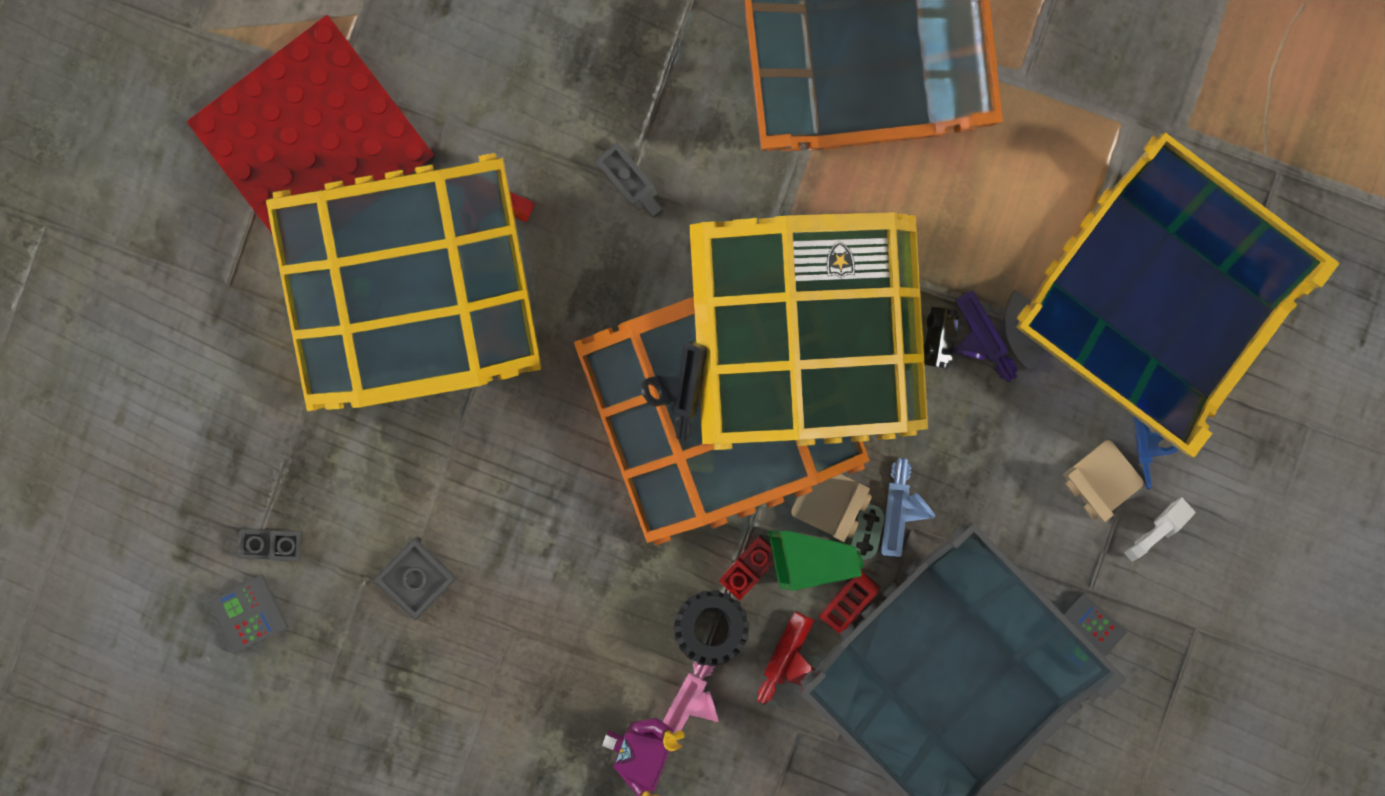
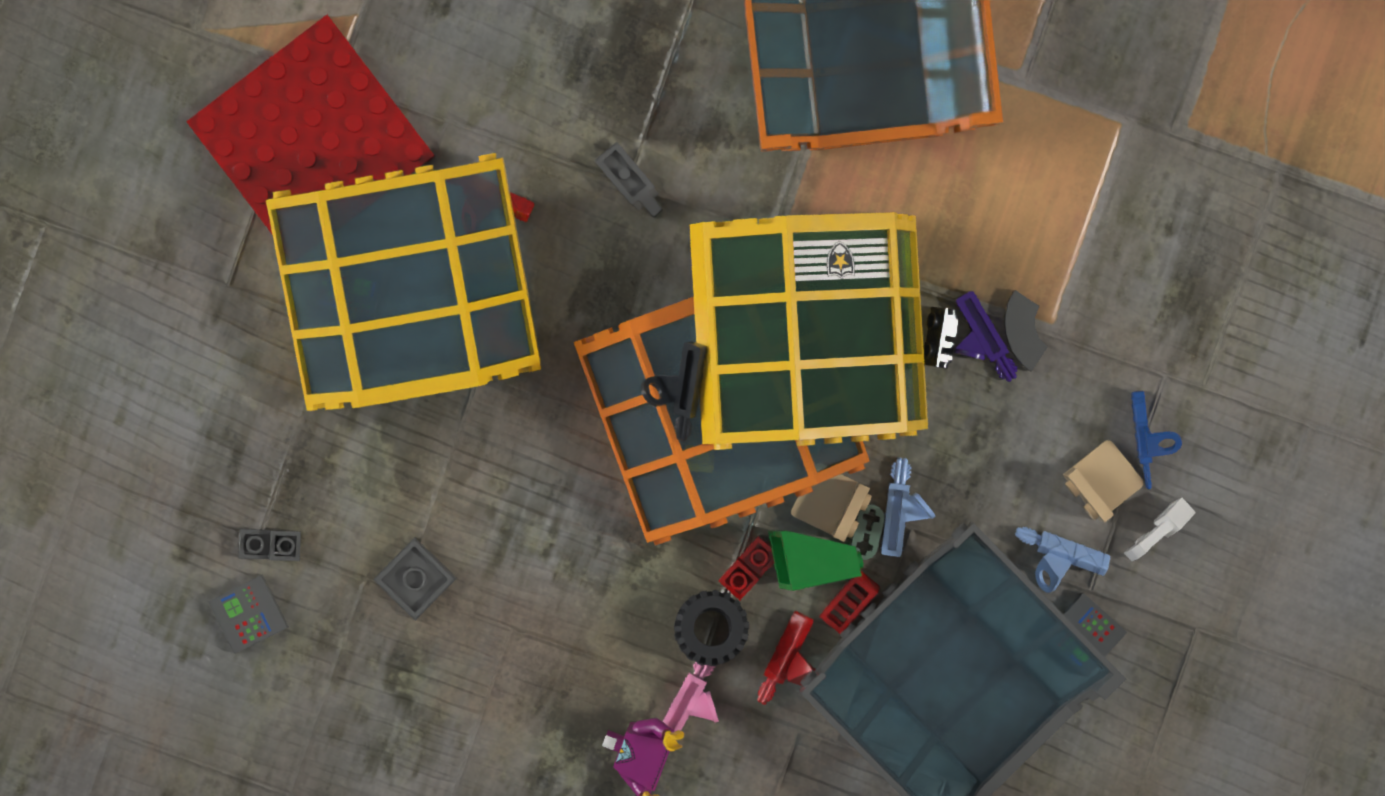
(1060, 555): none -> light blue piece
(1172, 291): clear blue window -> none

